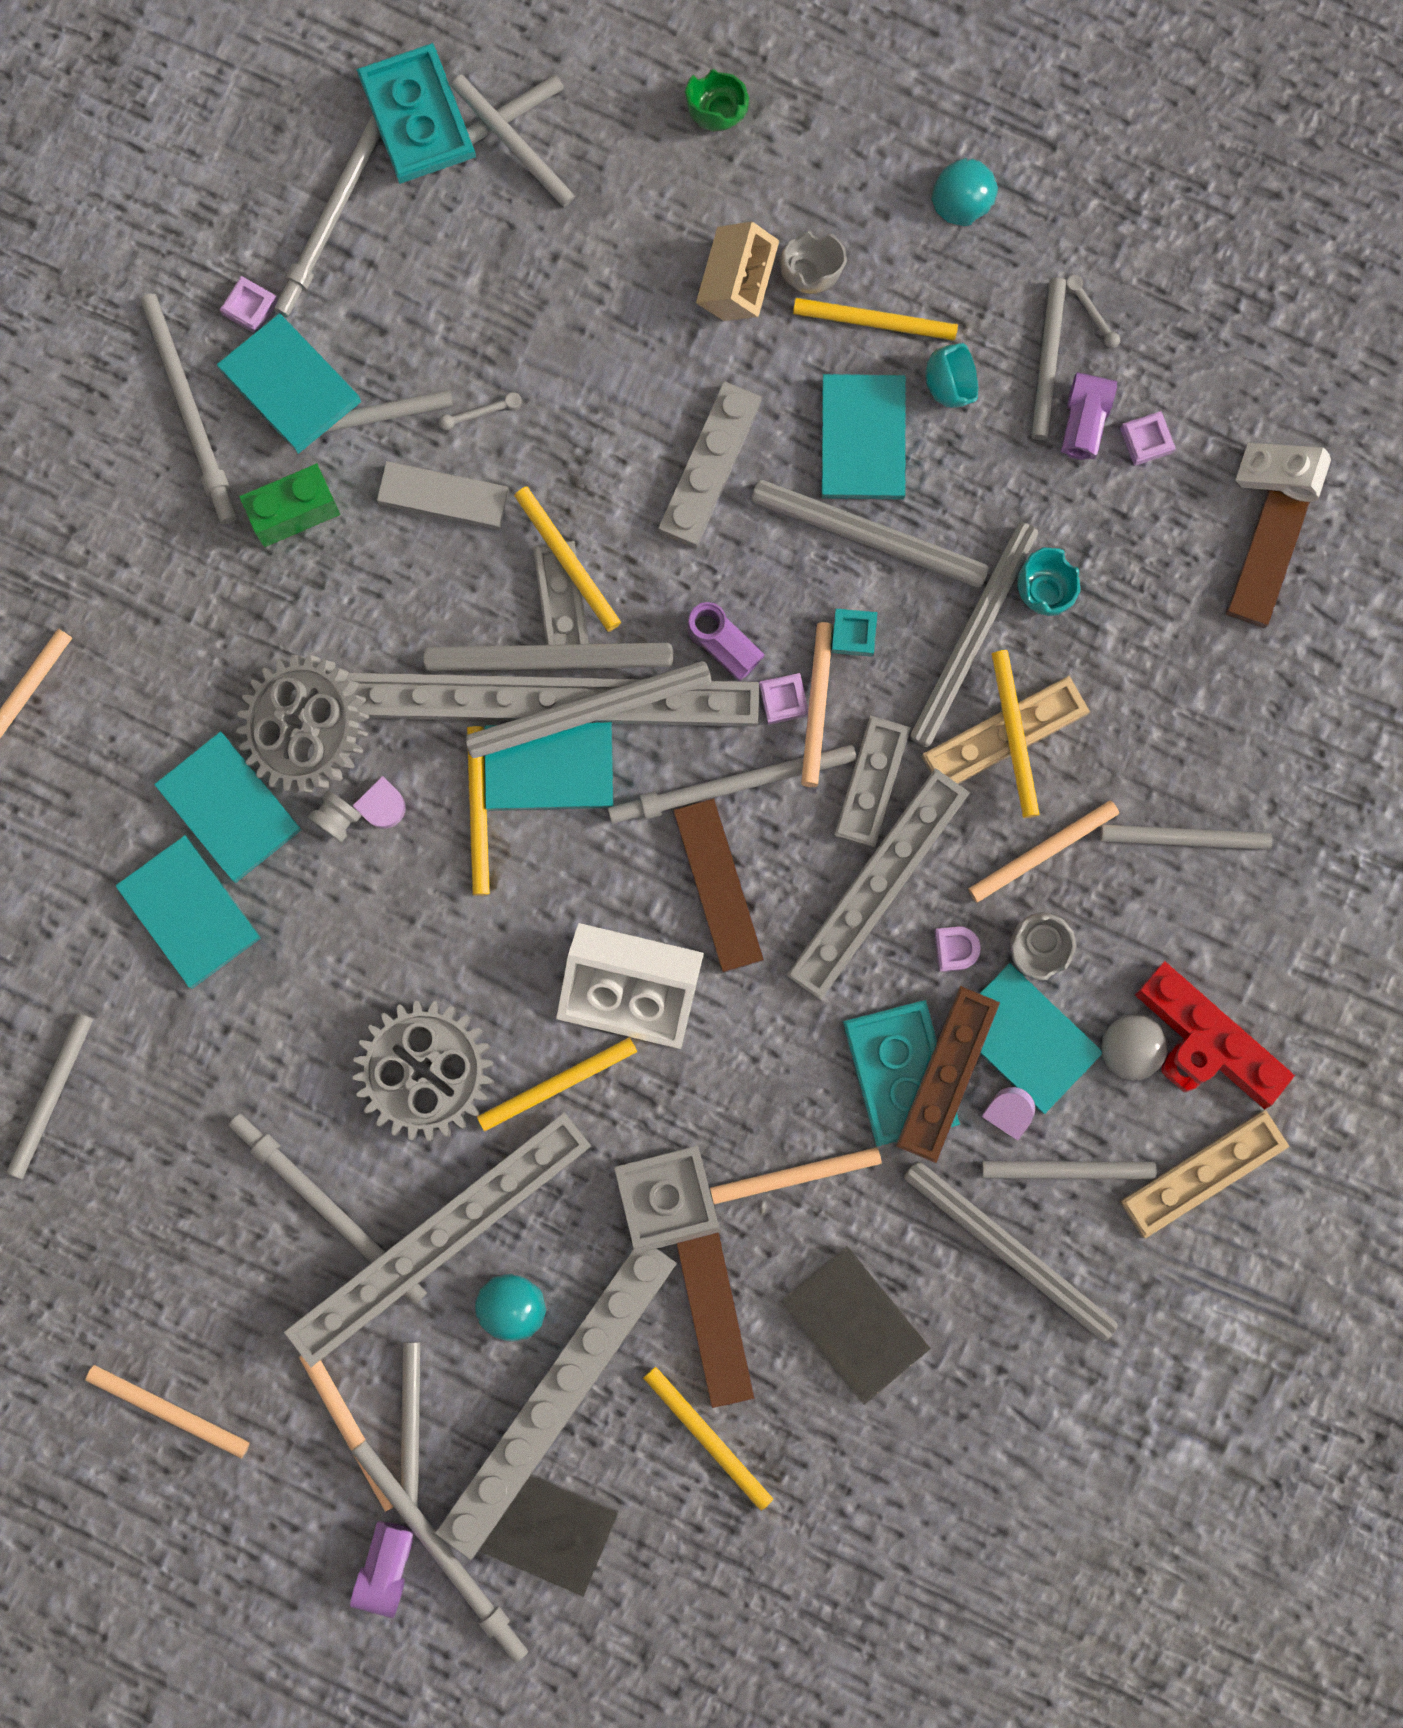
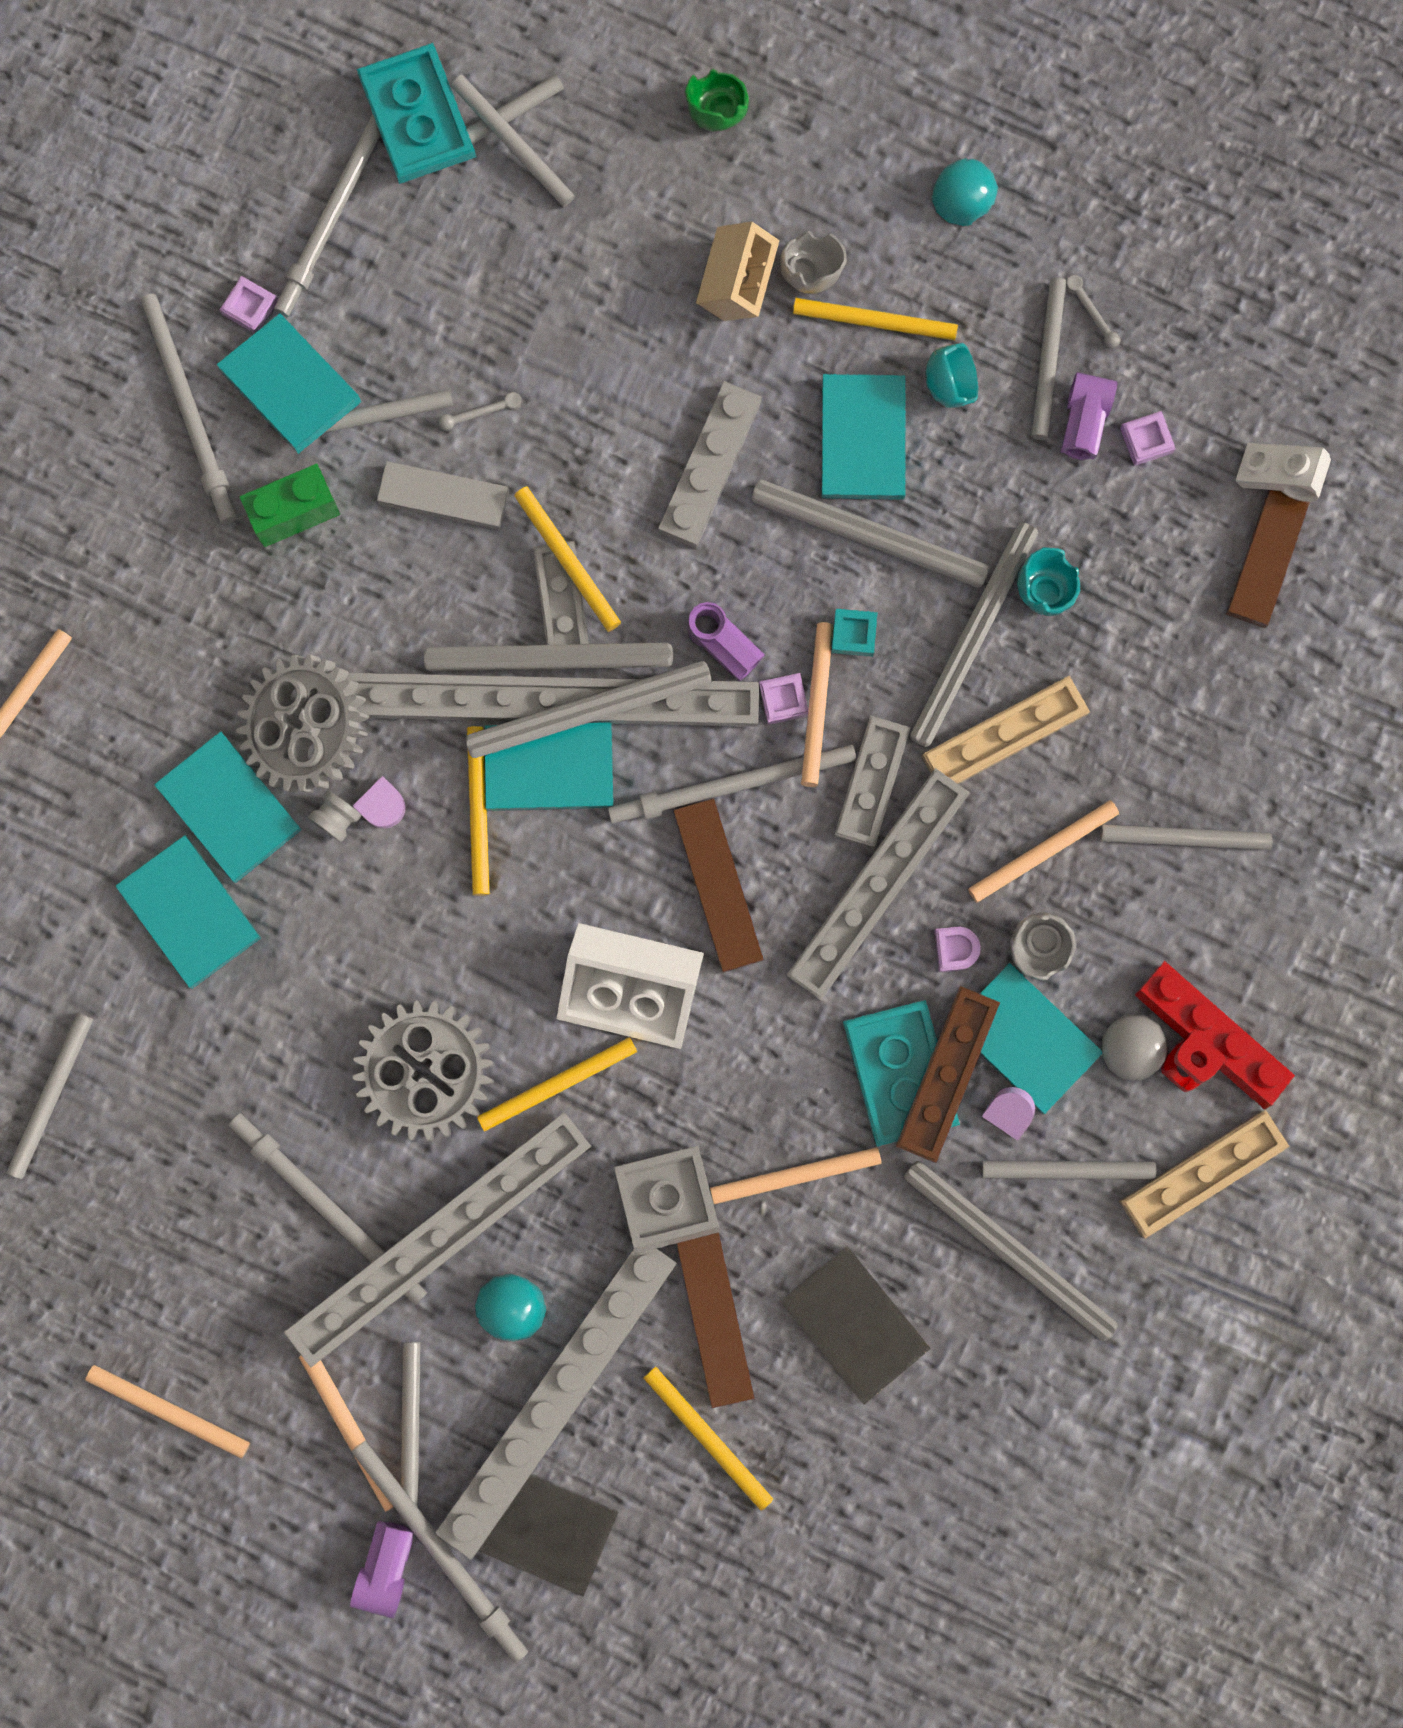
(1015, 734): yellow bar -> none

